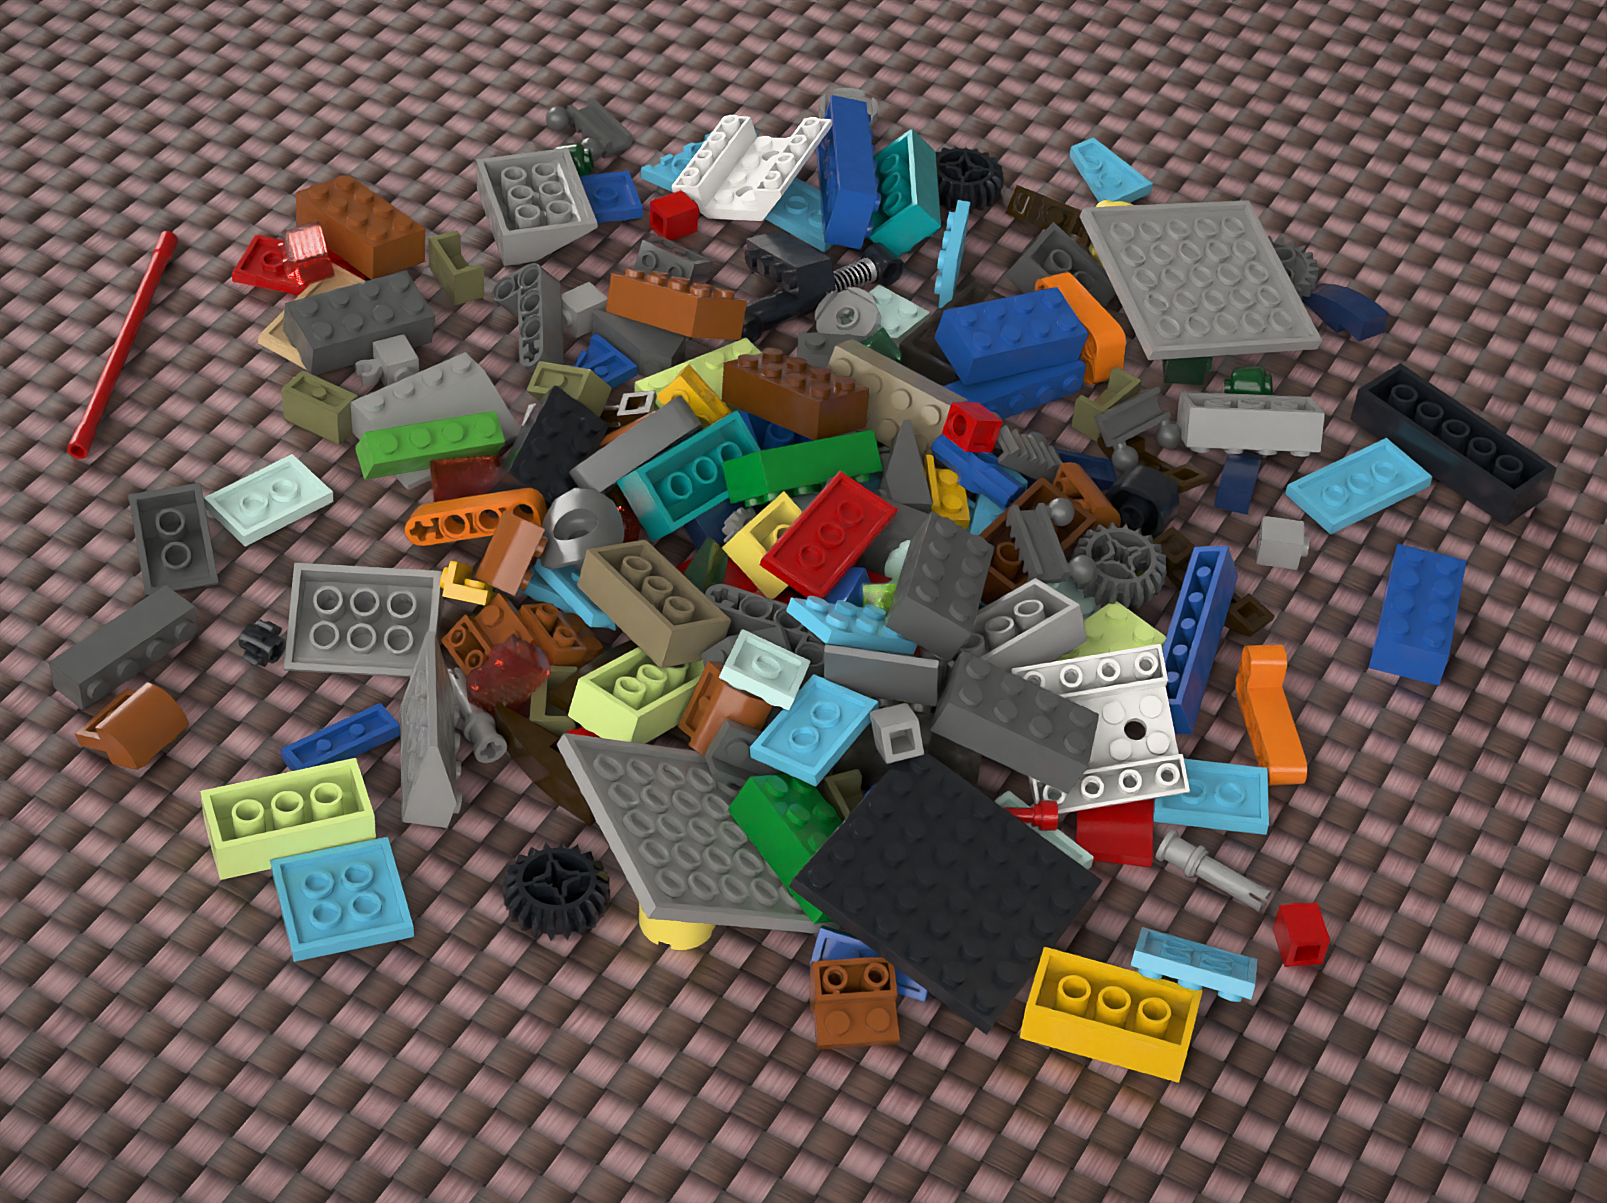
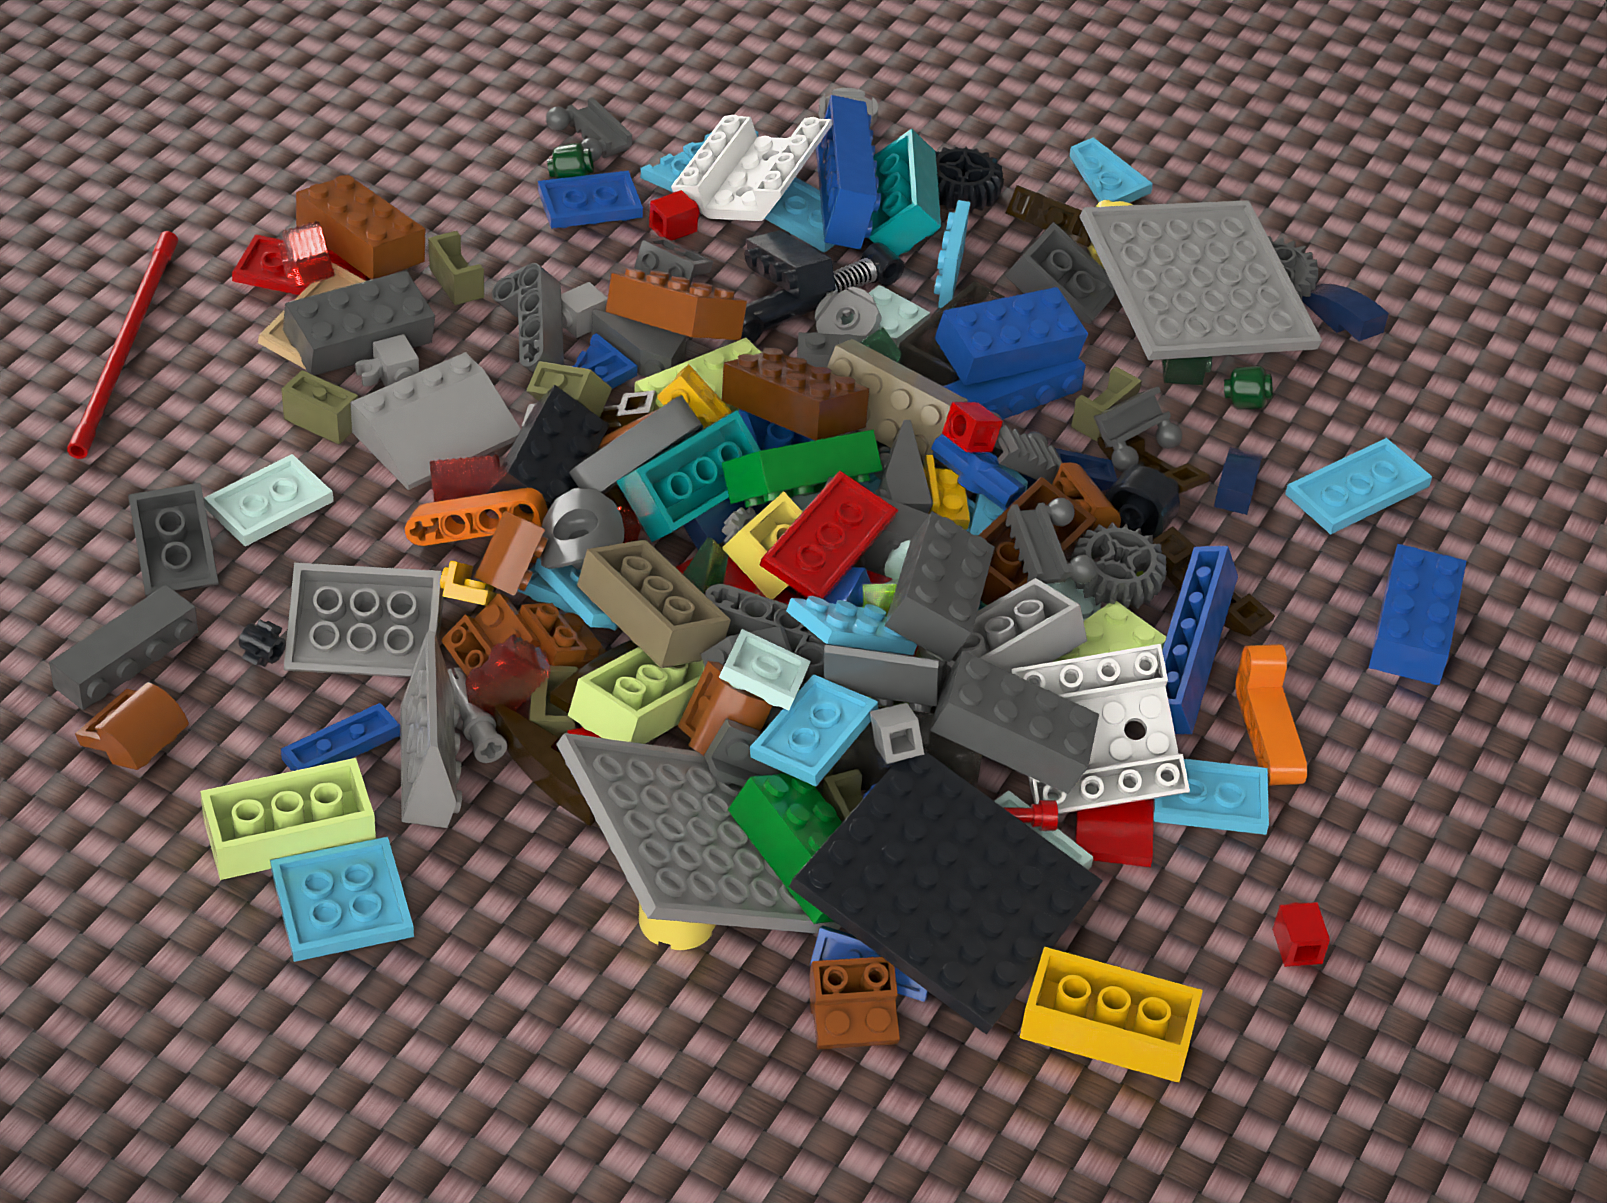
(415, 445): bright green brick -> none
(533, 203): light grey slope -> none
(556, 891): black gear -> none
(1105, 338): orange beam -> none
(1195, 964): medium azure plate -> none
(1197, 863): light grey pin -> none
(1250, 423): light grey brick -> none
(1281, 543): light grey brick -> none
(1453, 444): black brick -> none

